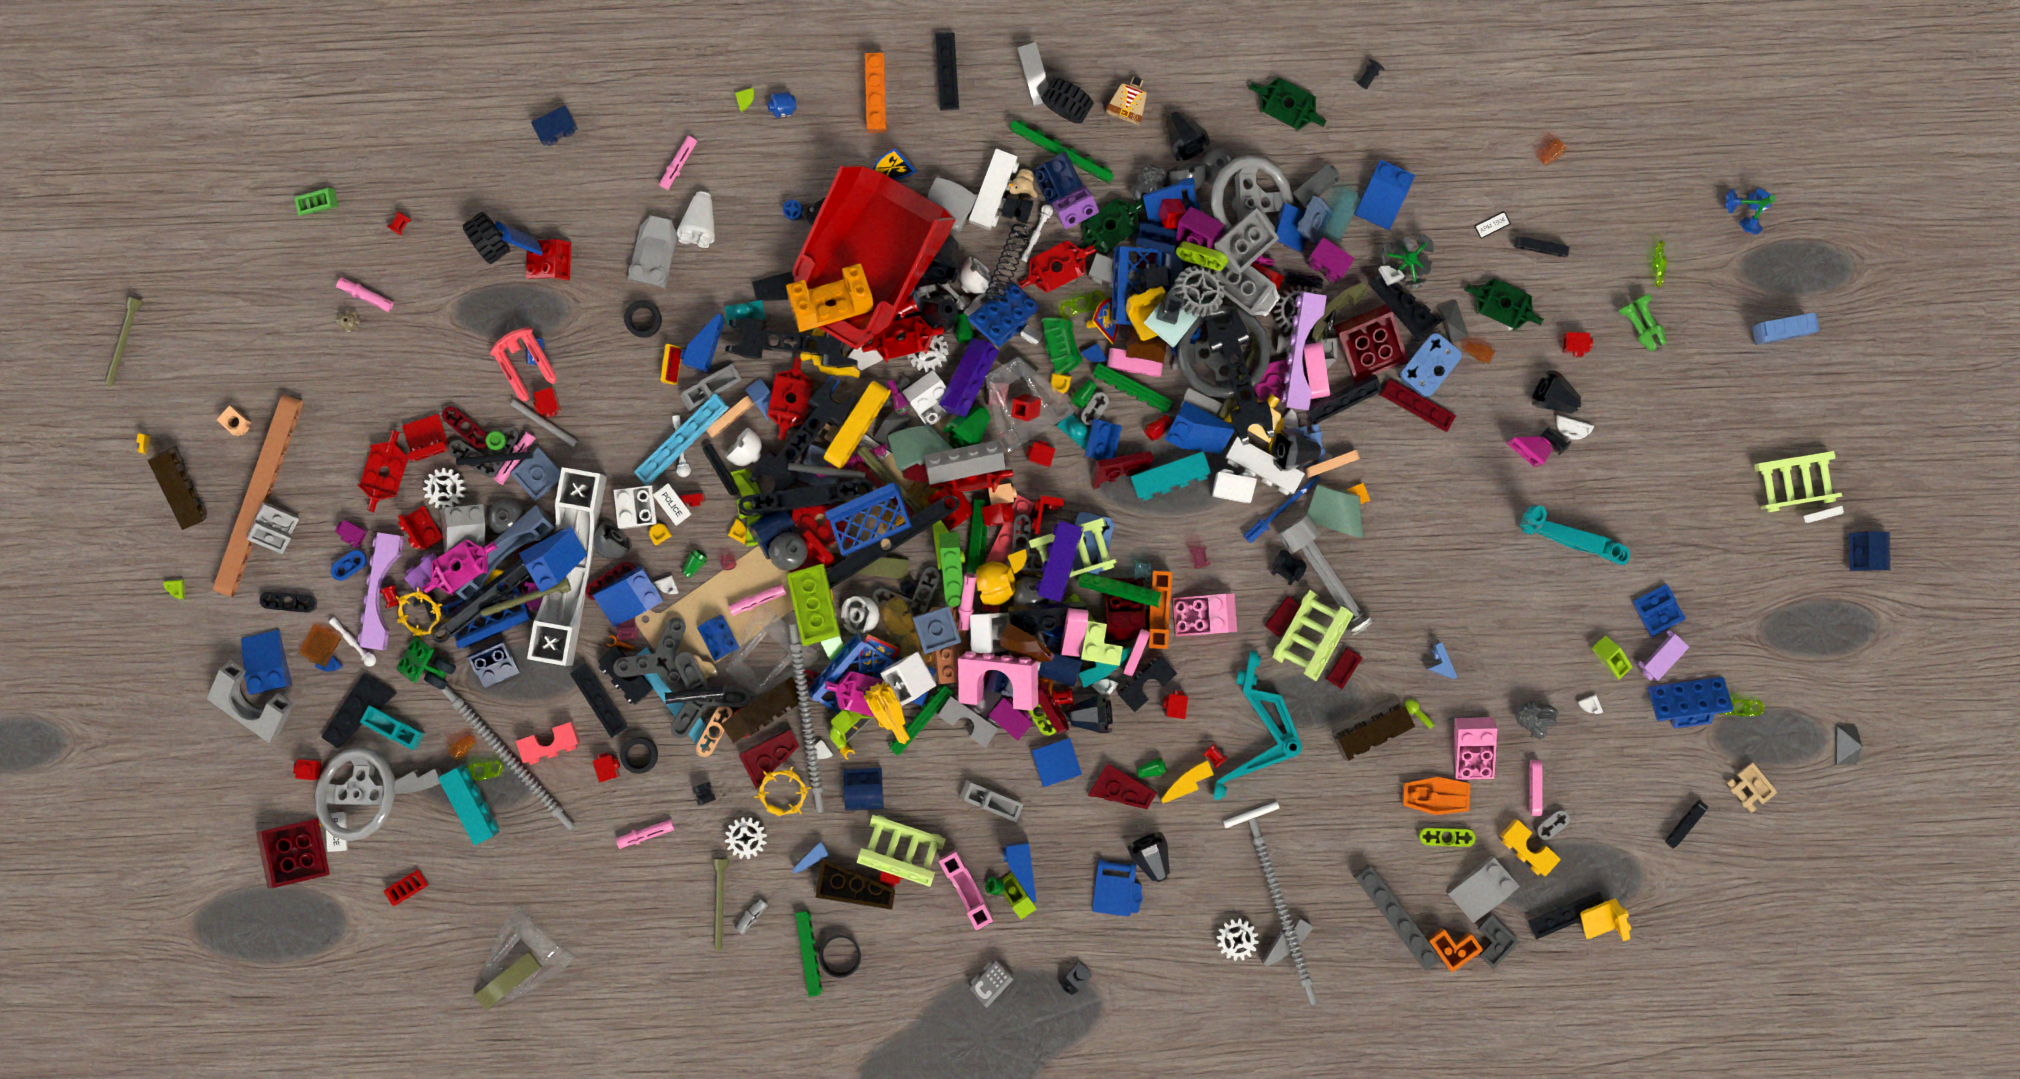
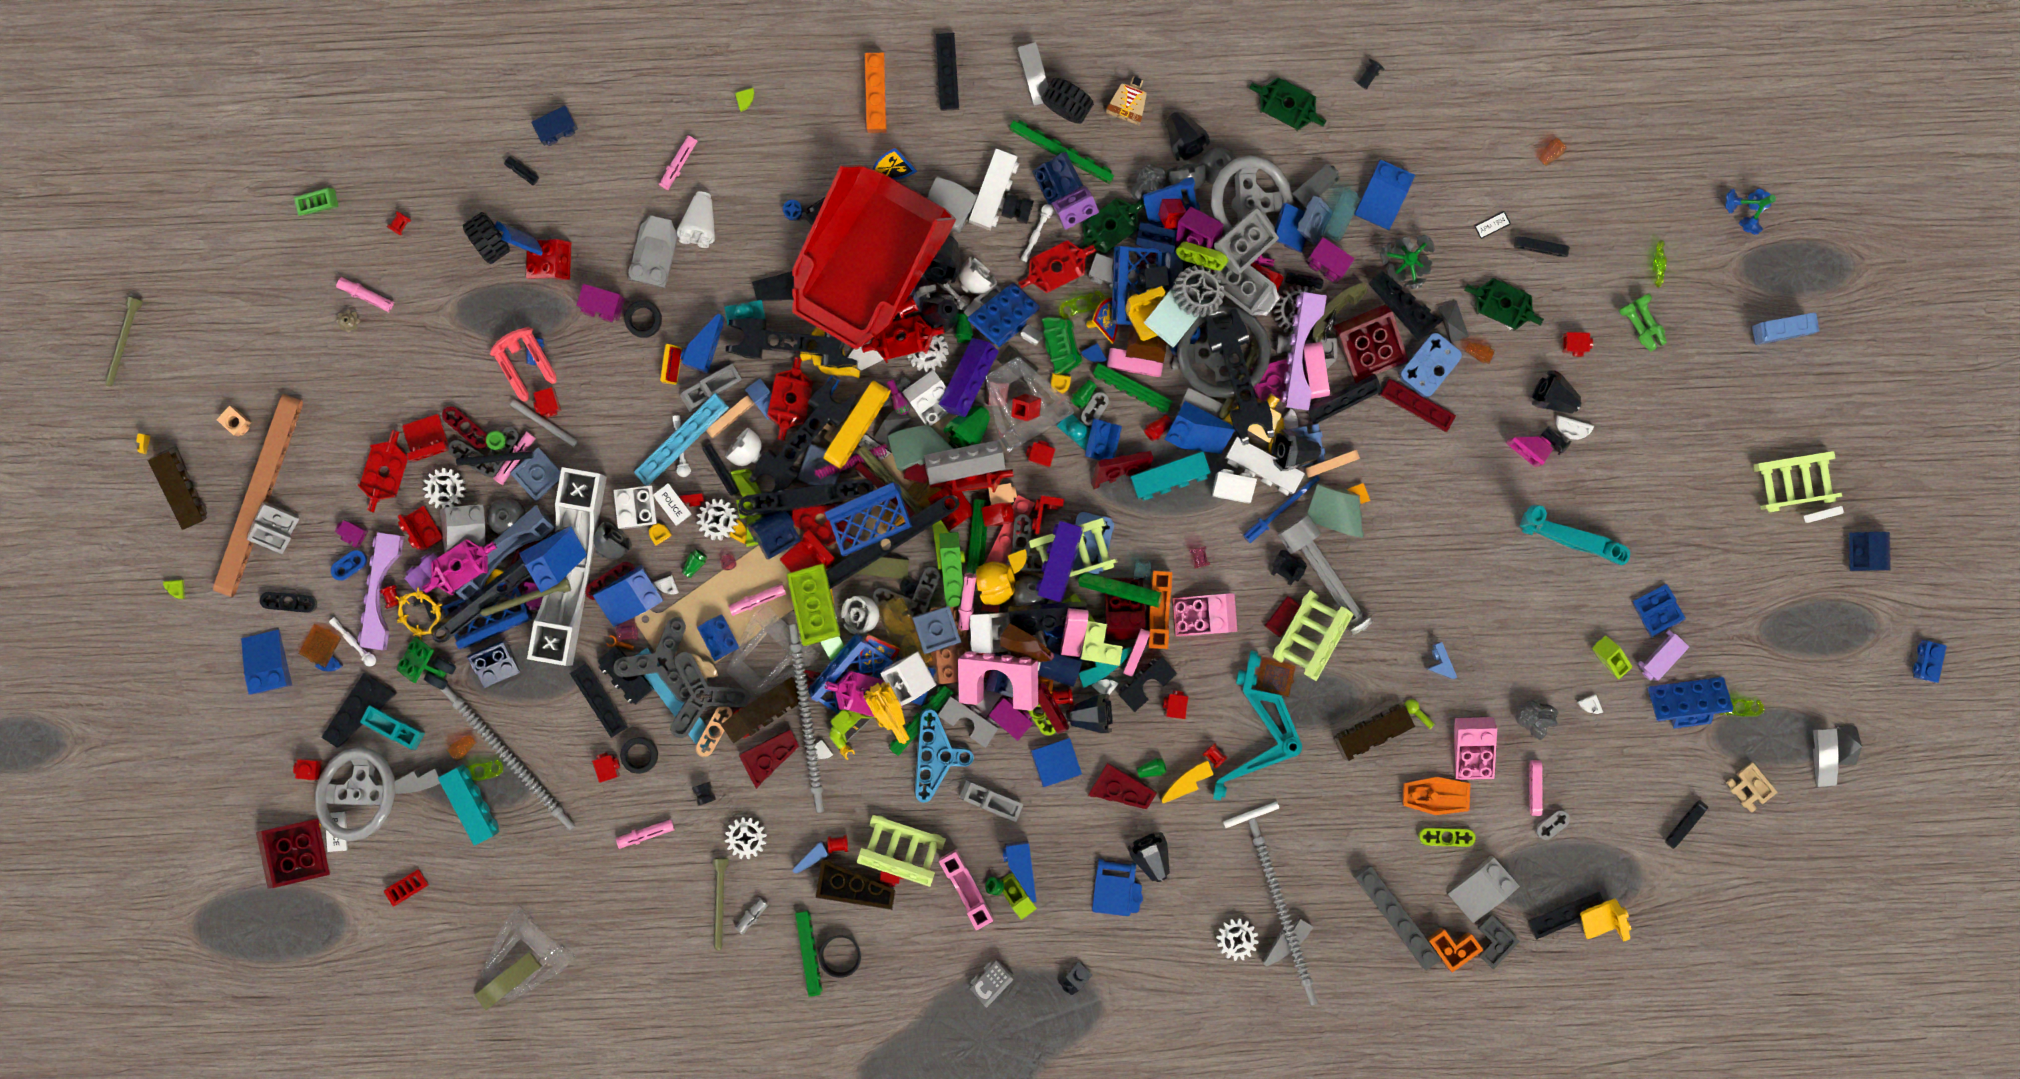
(227, 696): light grey arch -> none
(521, 170): none -> black axle
(564, 738): coral arch -> none
(600, 302): none -> magenta brick
(670, 697): black pin -> none
(710, 523): none -> white gear
(773, 809): yellow piece -> none
(782, 104): blue head -> none
(787, 551): dark grey cylinder -> none
(826, 471): dark grey bar -> none
(838, 844): none -> red bush
(850, 294): light orange plate -> none
(863, 789): dark blue brick -> none
(935, 765): none -> dark azure beam
(998, 289): black piece -> none
(1023, 184): tan animal -> none
(1170, 309): black panel -> none
(1275, 677): none -> piece
(1344, 668): dark red tile -> none
(1390, 274): white tile -> none
(1516, 836): yellow arch -> none
(1826, 756): none -> light grey slope
(1929, 661): none -> blue bracket

